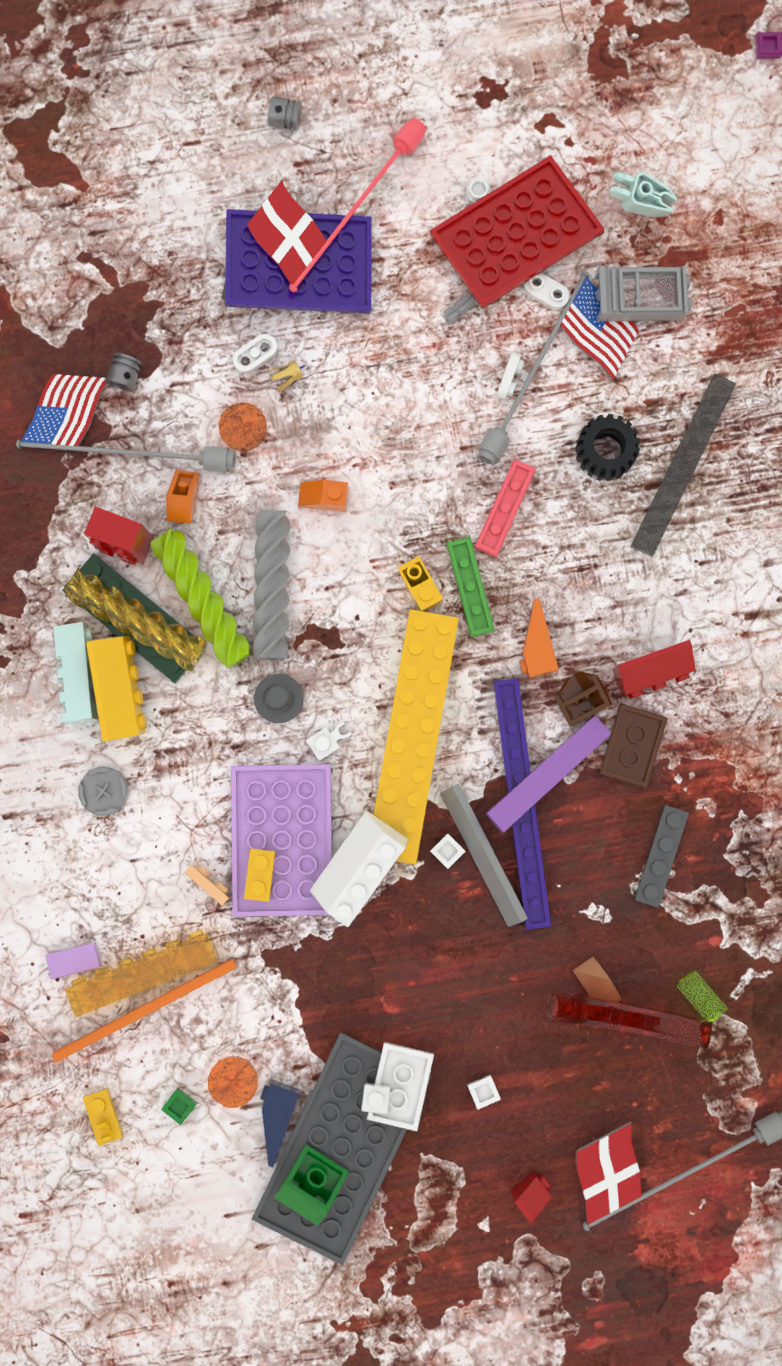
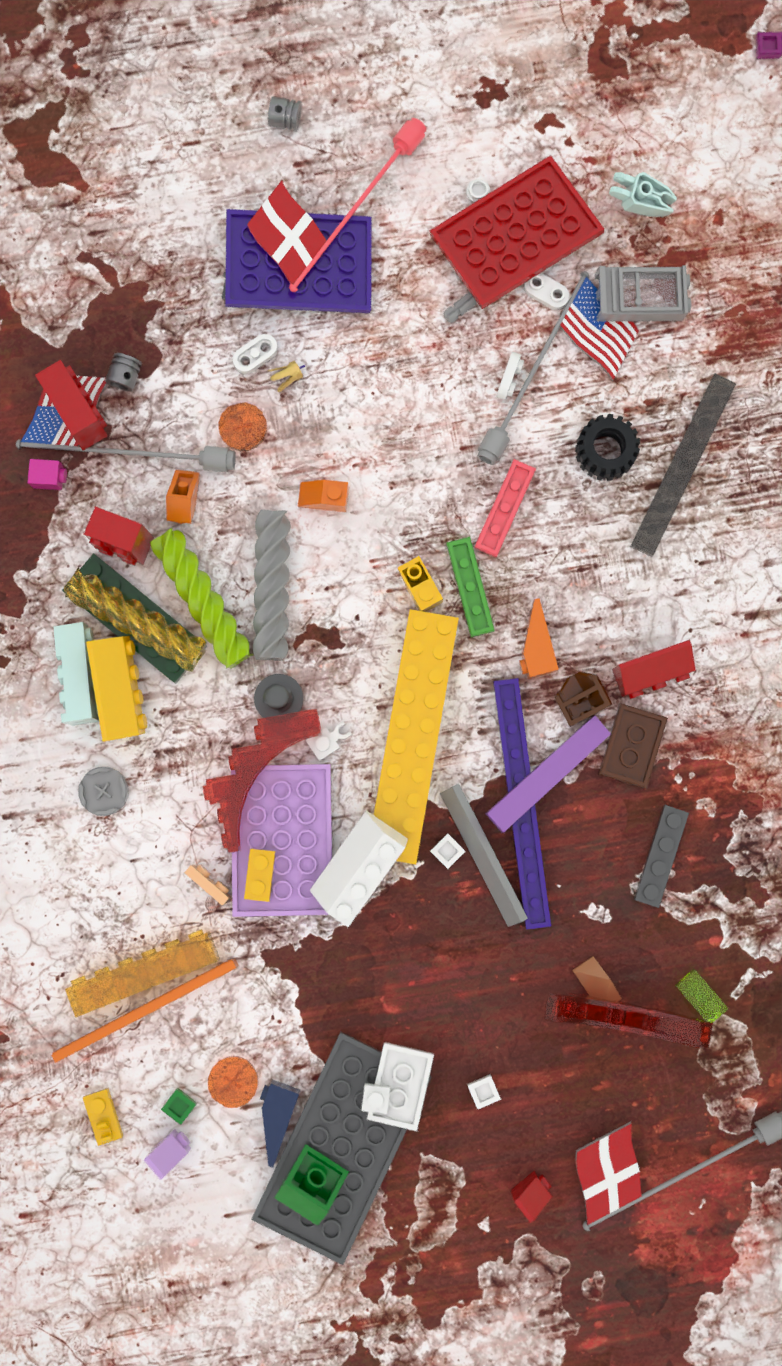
(46, 474): none -> dark pink brick
(73, 404): none -> red brick
(73, 960): lavender tile -> none
(168, 1153): none -> lavender slope
(248, 762): none -> clear red arch

